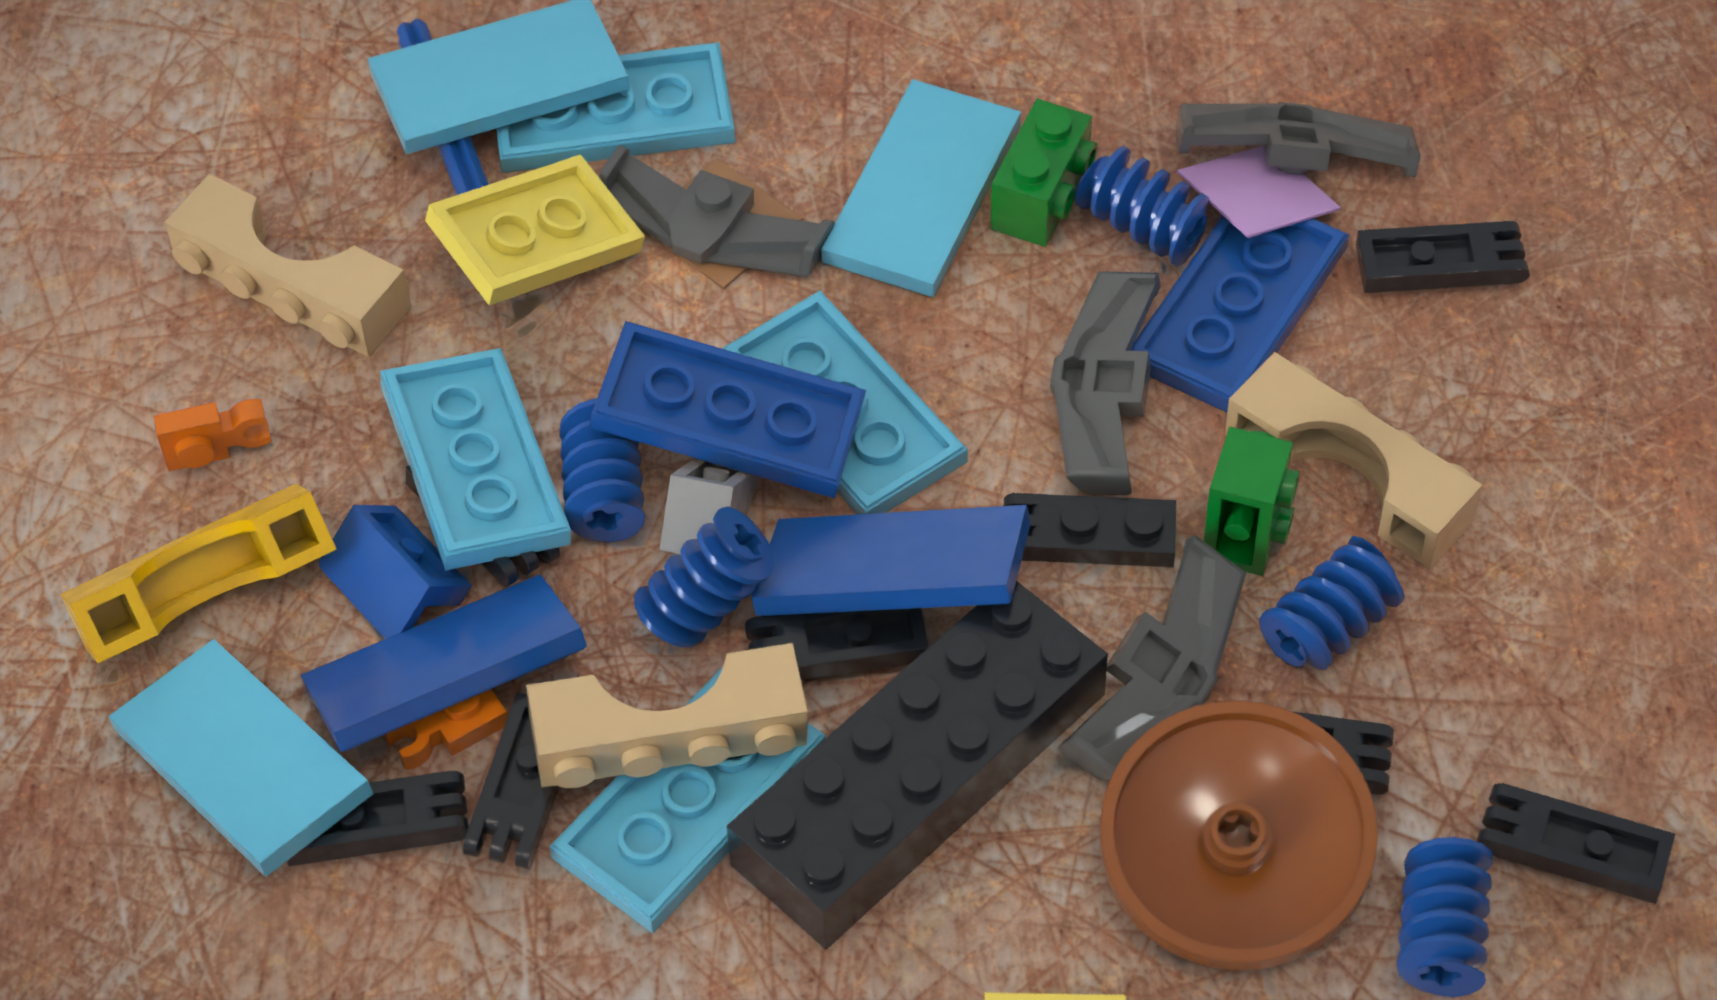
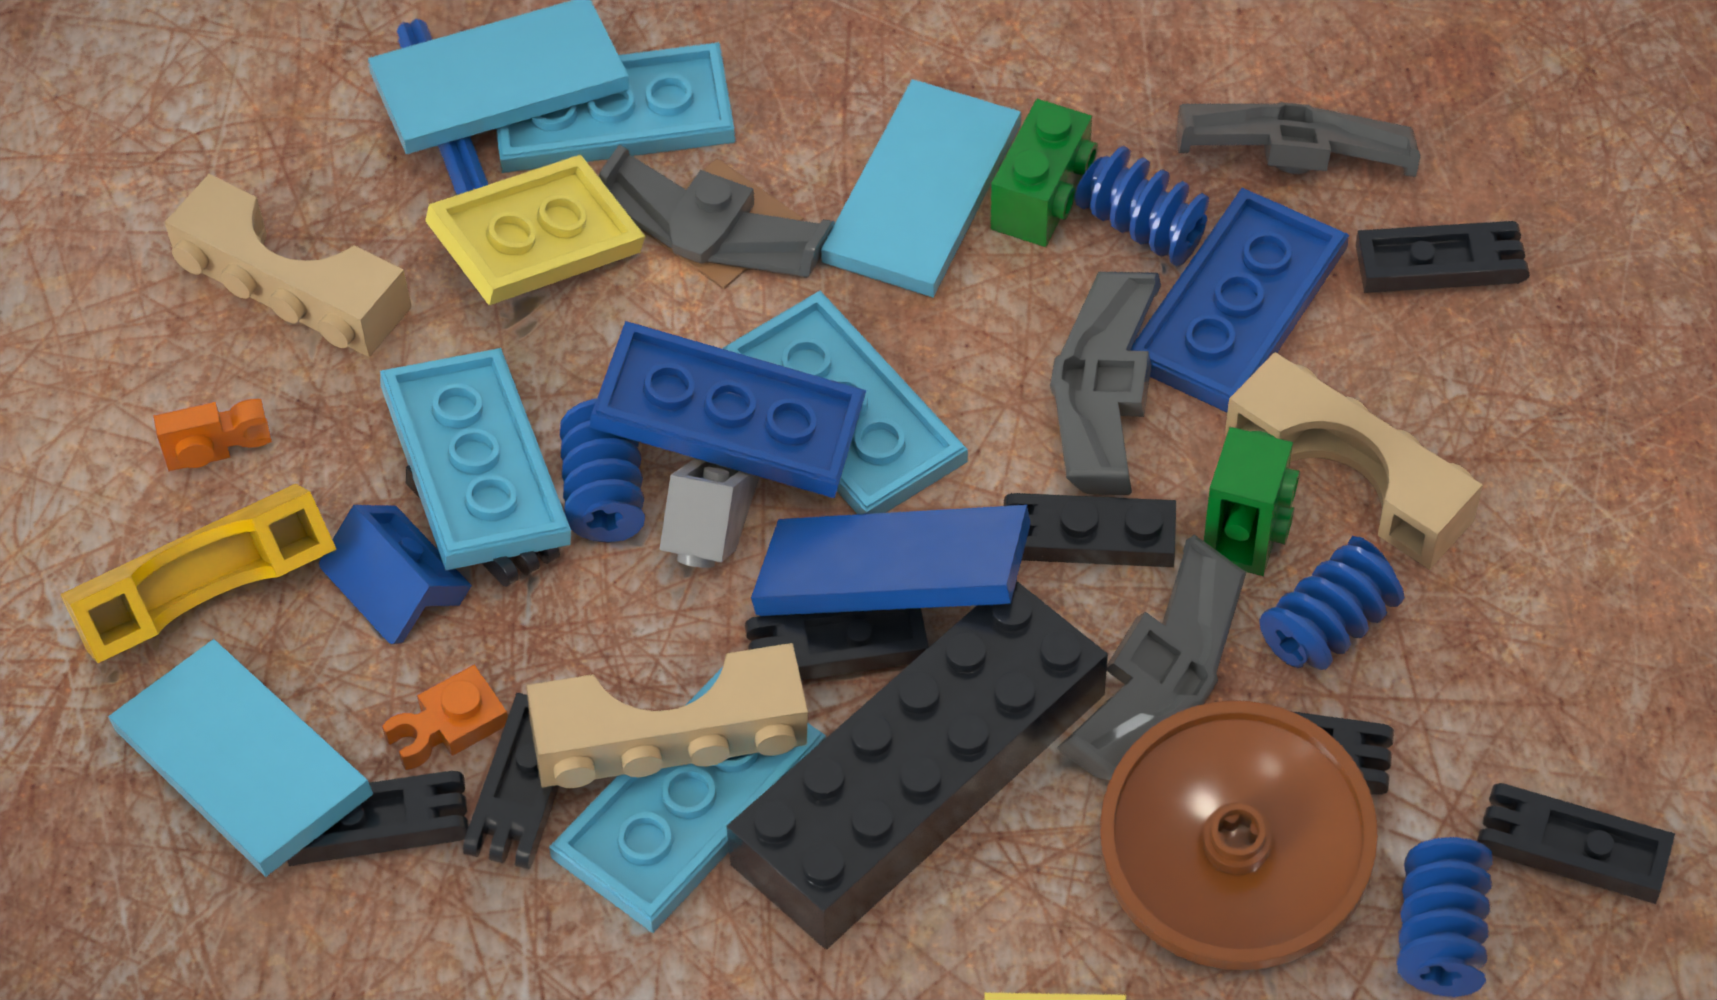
(442, 662): blue tile -> none
(705, 579): blue piece -> none
(1255, 194): lavender piece -> none

